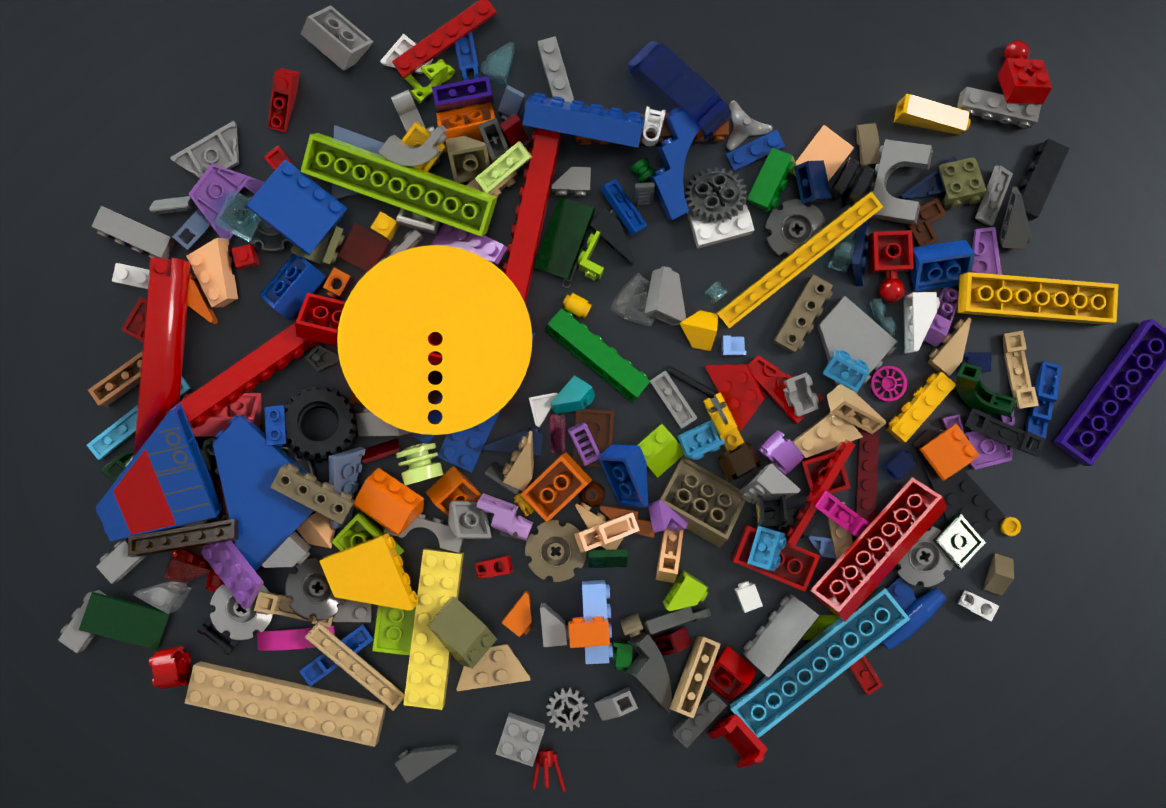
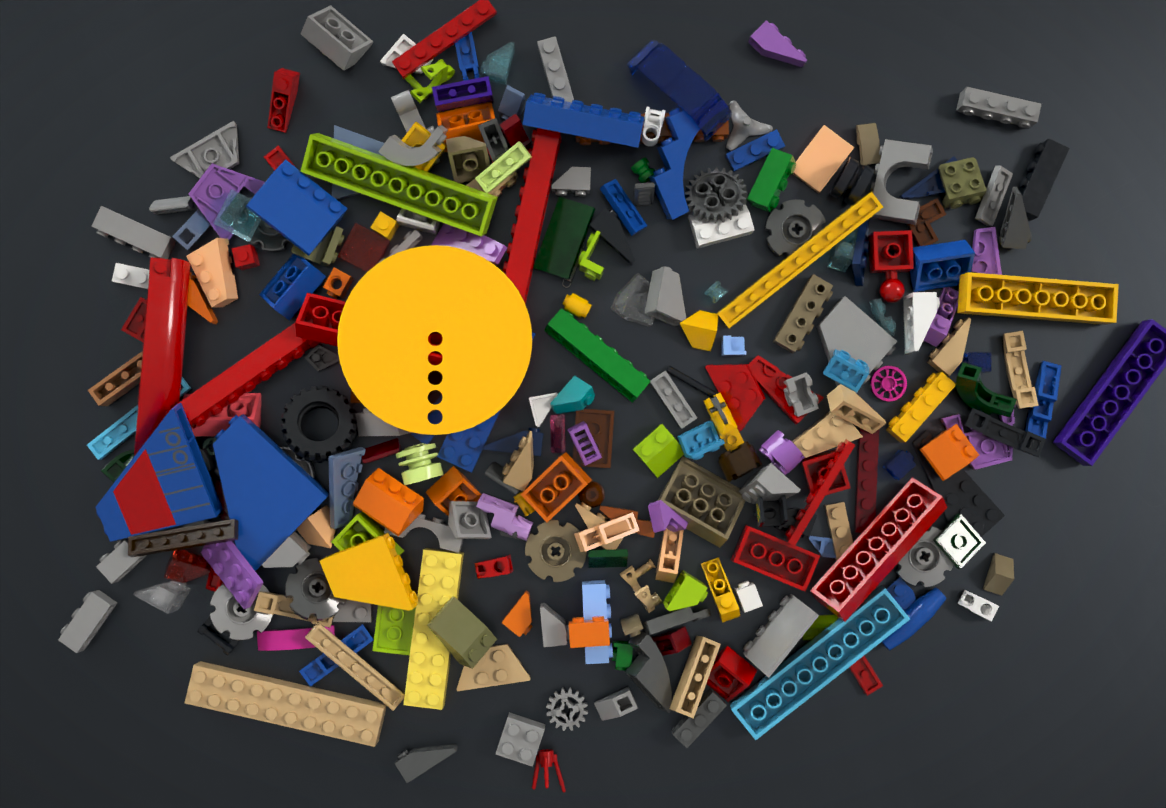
(124, 621): dark green tile -> none
(170, 668): red brick -> none
(275, 426): blue hinge -> none
(312, 493): dark tan brick -> none
(626, 474): blue slope -> none
(649, 601): none -> tan piece
(720, 590): none -> yellow slope
(741, 739): red panel -> none
(767, 548): dark azure bracket -> none
(775, 46): none -> medium lavender slope
(812, 182): dark blue brick -> none
(841, 514): dark pink slope -> none
(931, 115): slope -> none
(1010, 526): yellow tile -> none
(1023, 78): red brick -> none

